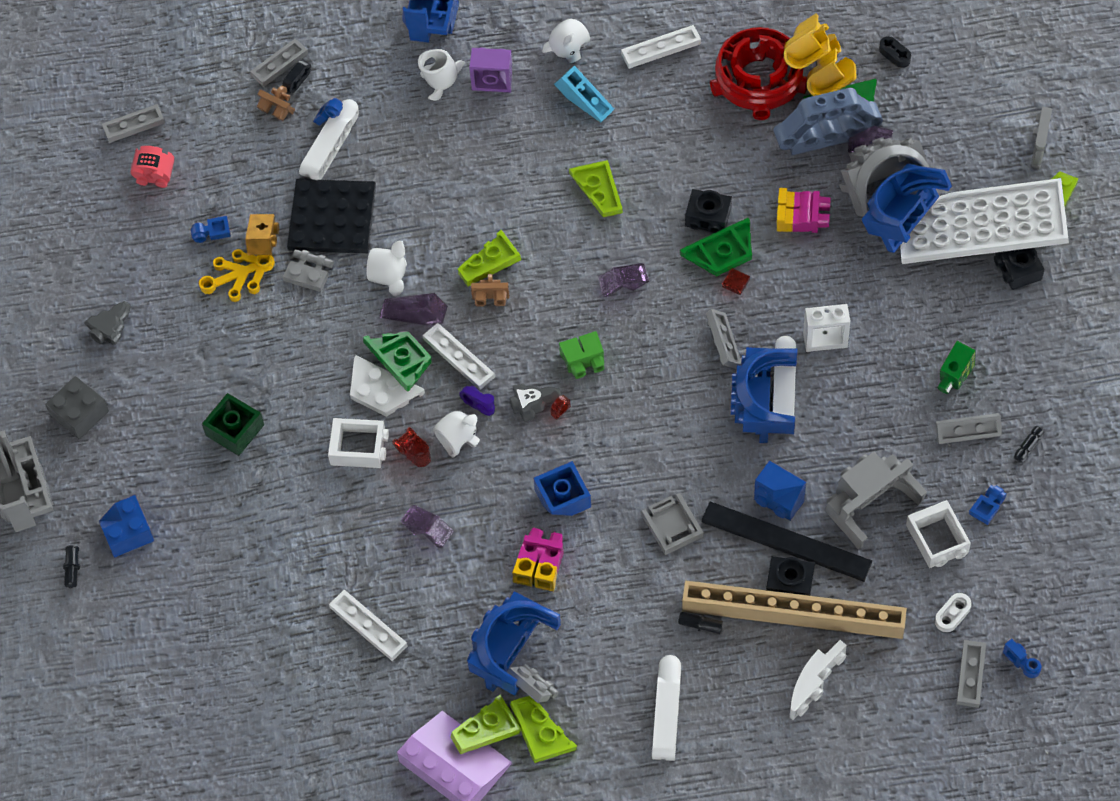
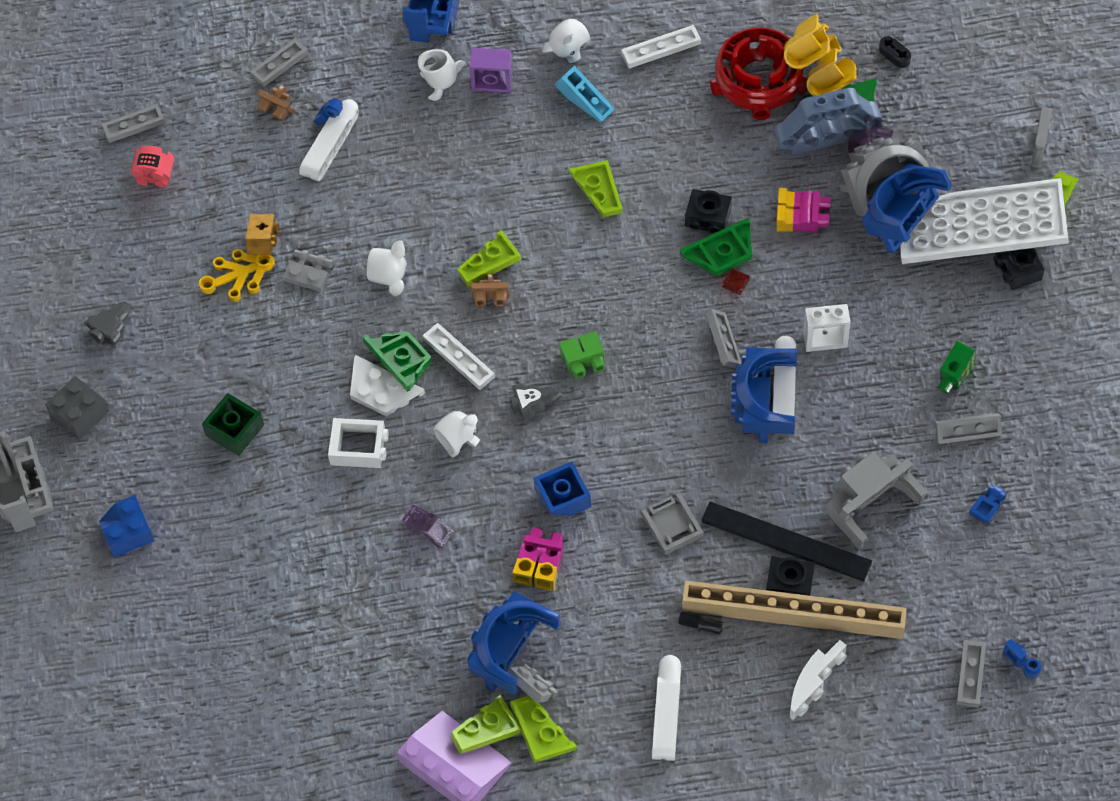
(71, 566): black axle -> none
(216, 228): blue plate -> none
(296, 76): black beam -> none
(331, 216): black plate -> none
(368, 625): white plate -> none
(410, 445): clear red piece -> none
(415, 309): clear purple slope -> none
(482, 402): dark purple plate -> none
(560, 406): clear red tile -> none
(626, 276): clear purple slope -> none
(779, 491): blue slope -> none
(931, 515): white window -> none
(952, 613): white plate -> none
(1029, 444): black axle -> none

